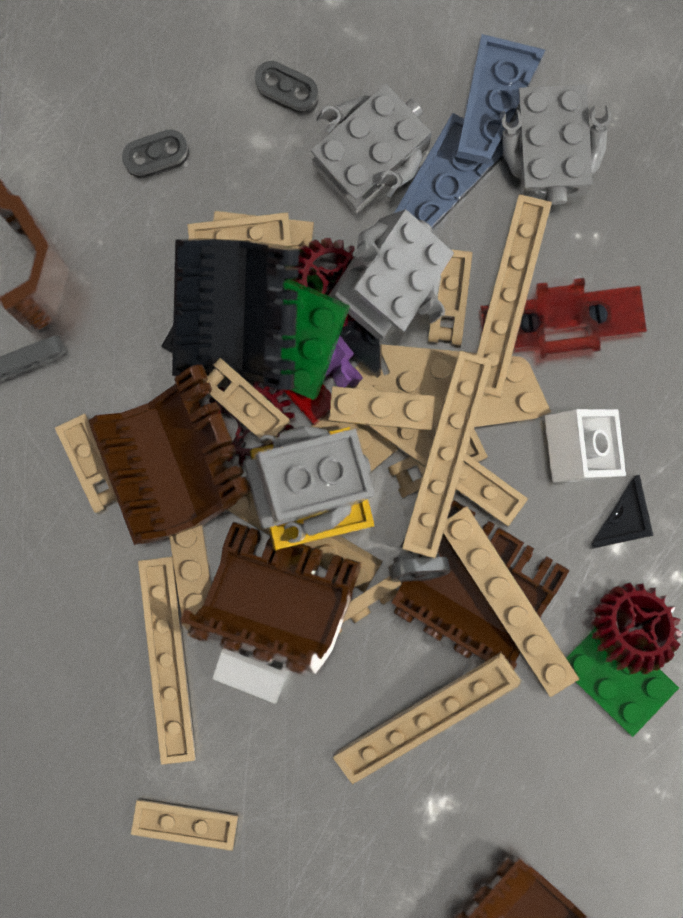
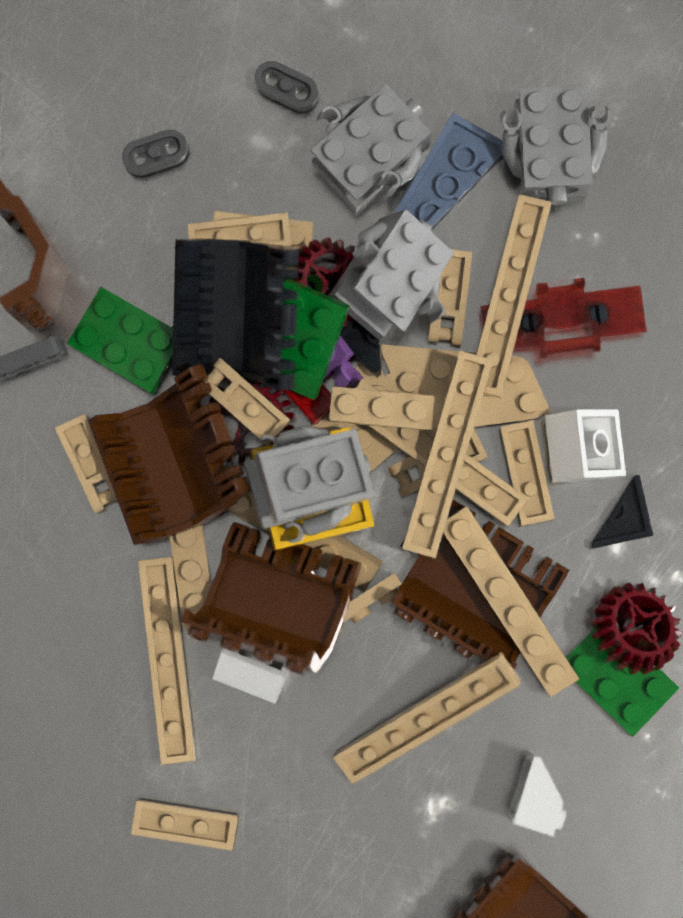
(125, 340): none -> green plate
(408, 568): dark grey plate -> none
(495, 83): sand blue wing -> none
(527, 471): none -> tan plate
(536, 799): none -> white slope

